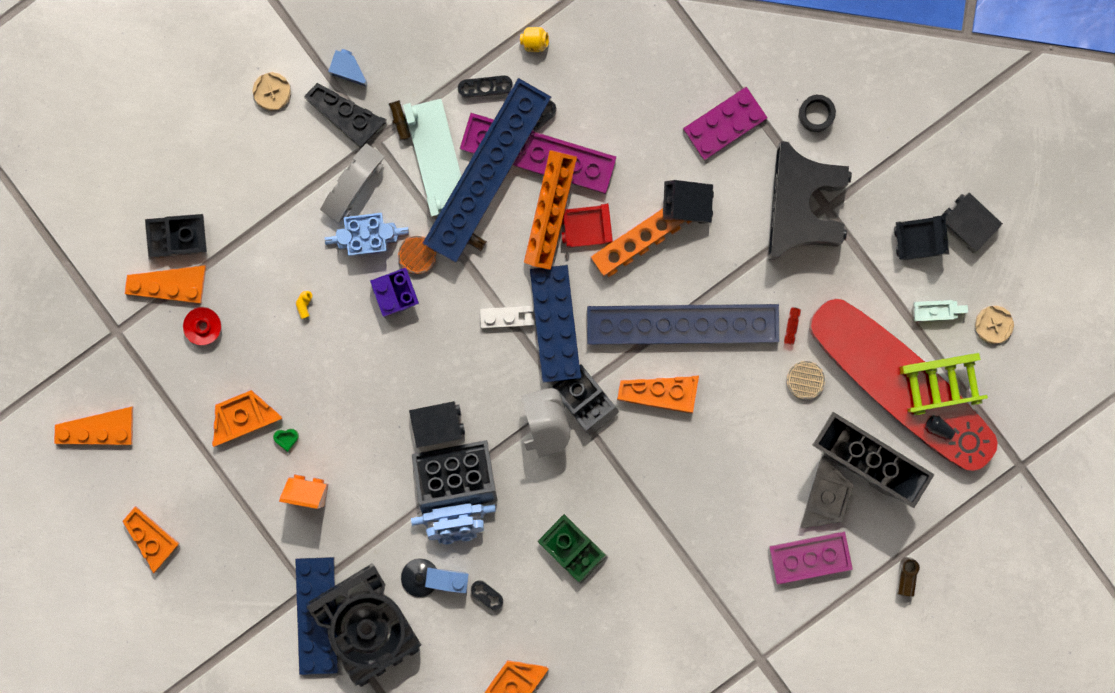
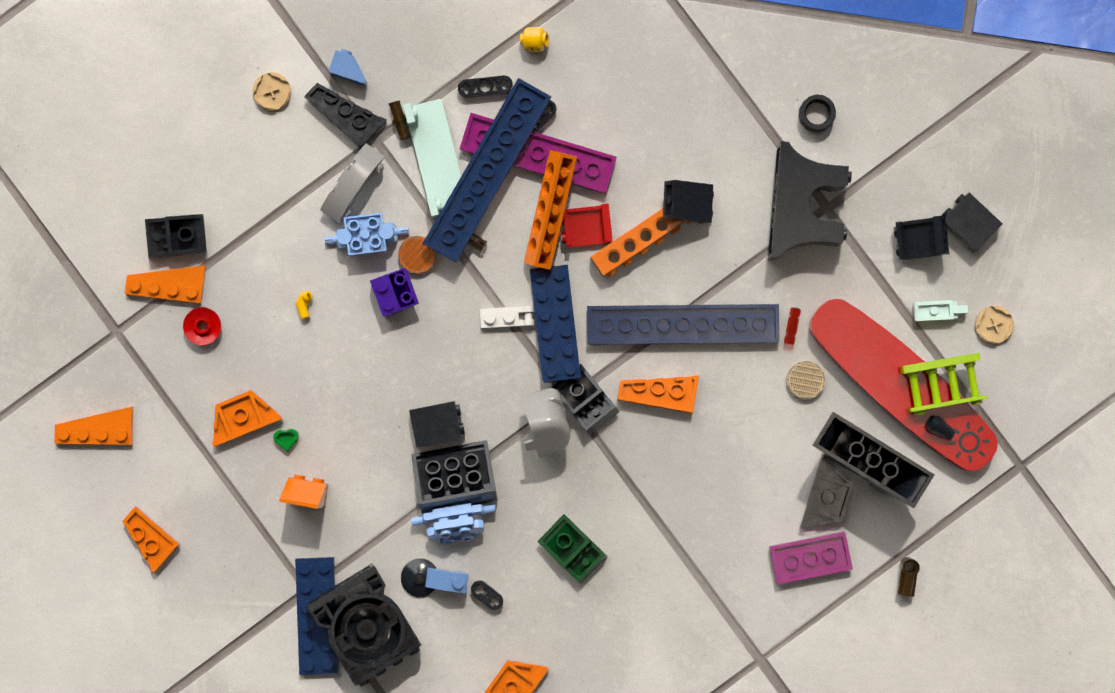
(725, 123): magenta plate -> none

